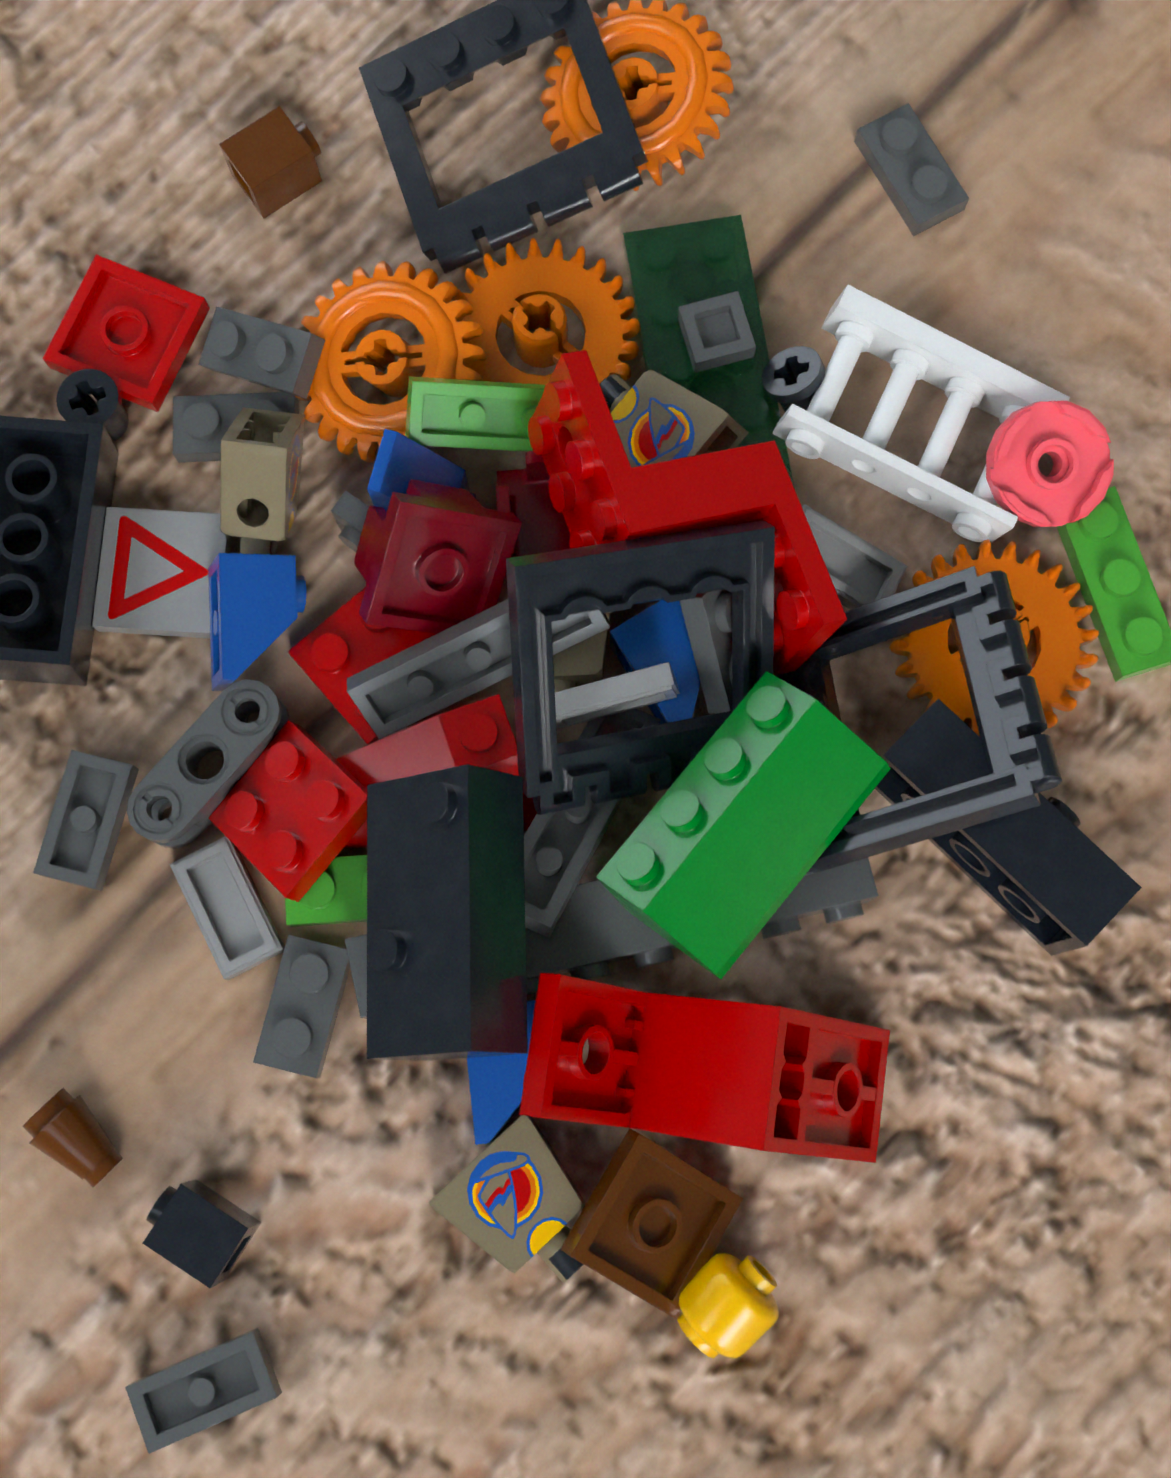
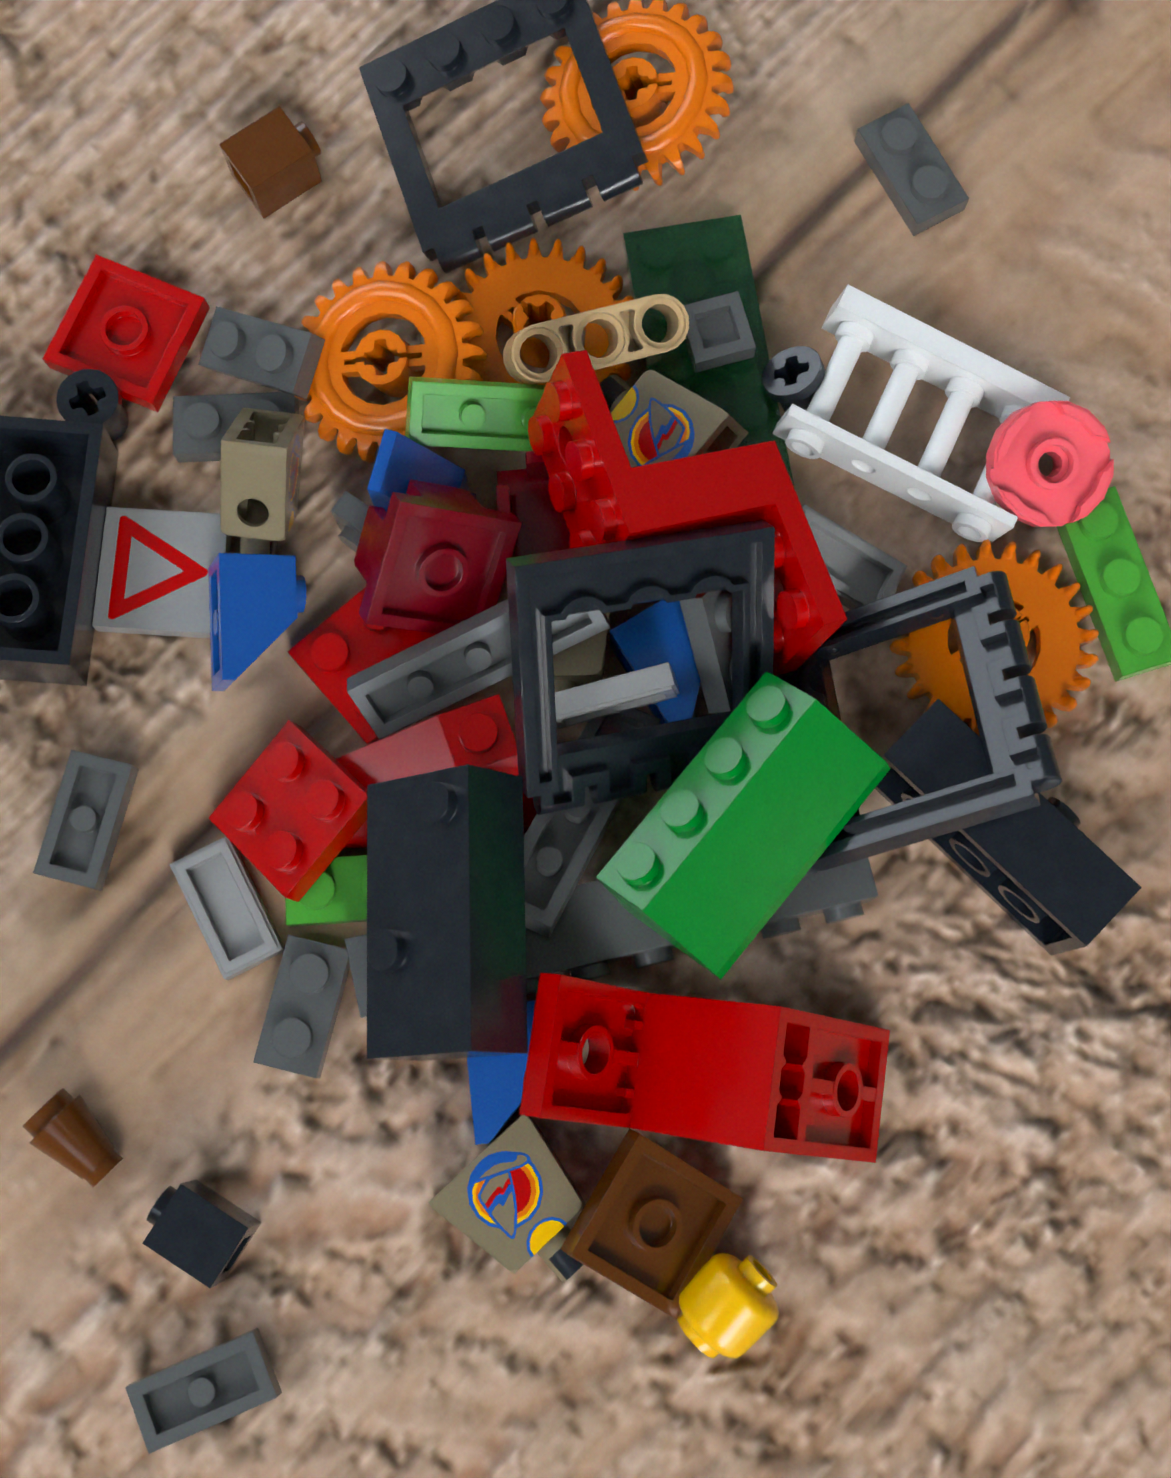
(176, 779): dark grey piece -> none
(619, 321): none -> tan beam

